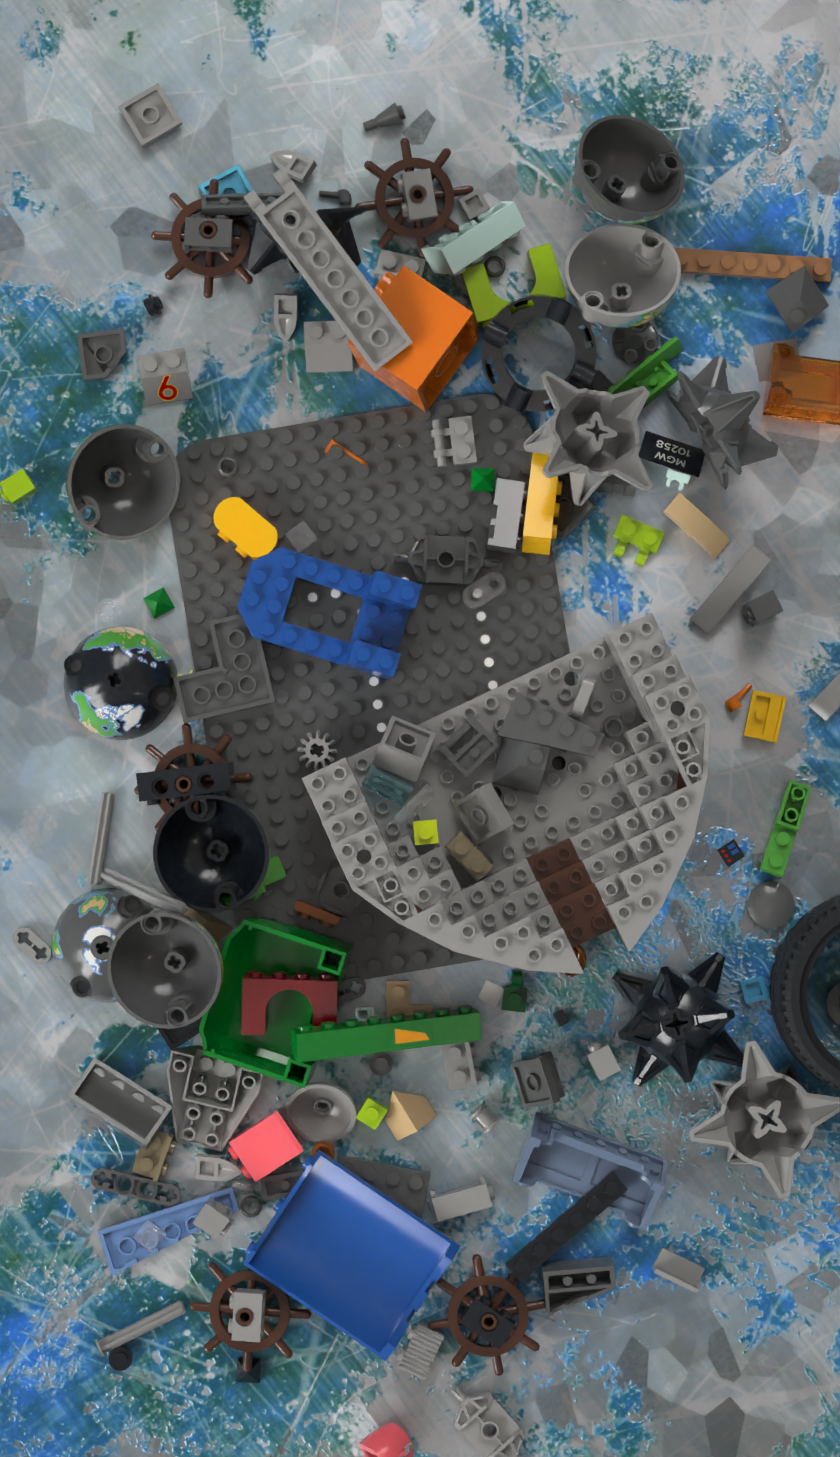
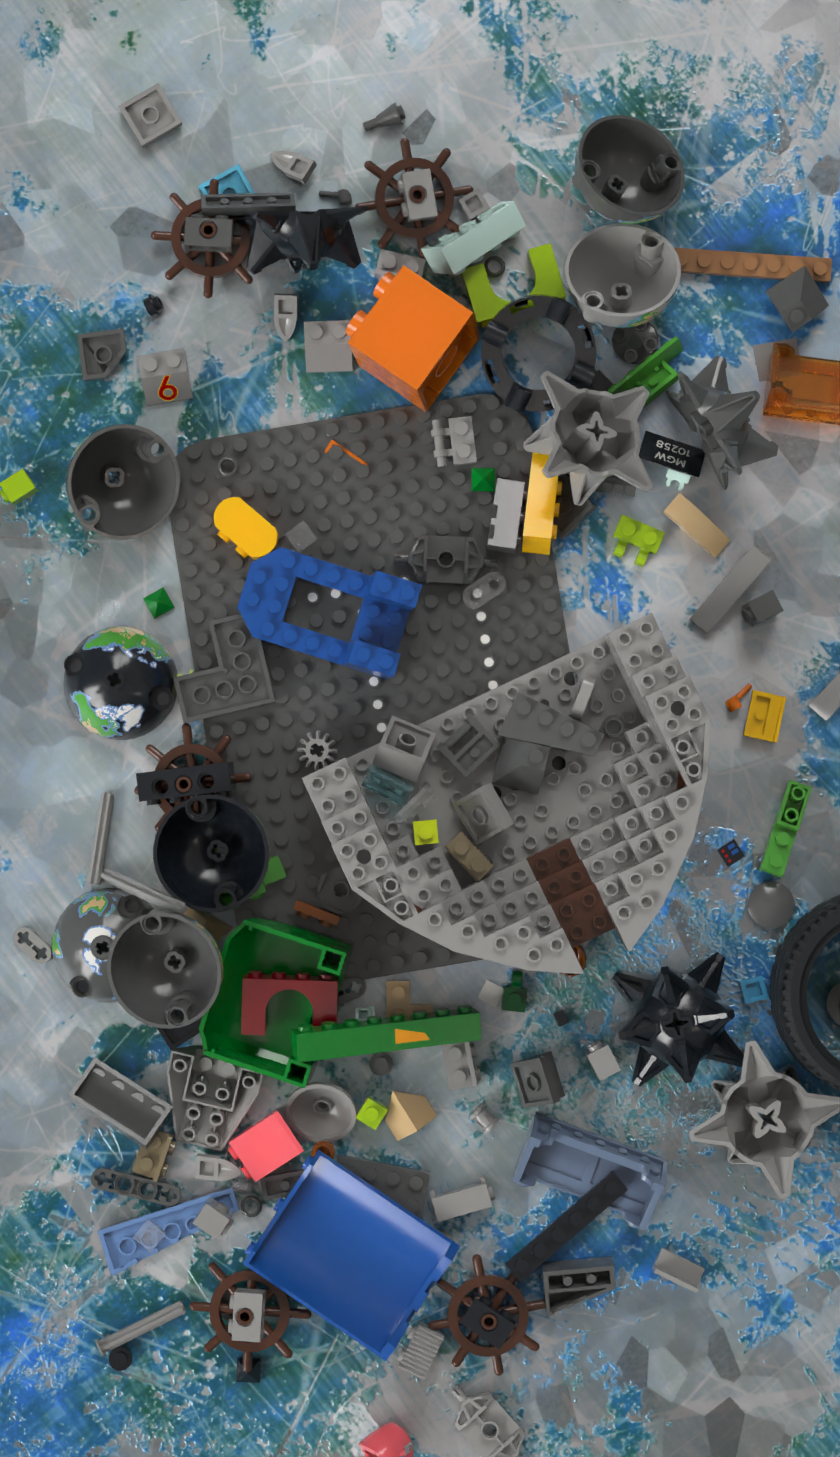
(331, 273): light grey hinge -> none

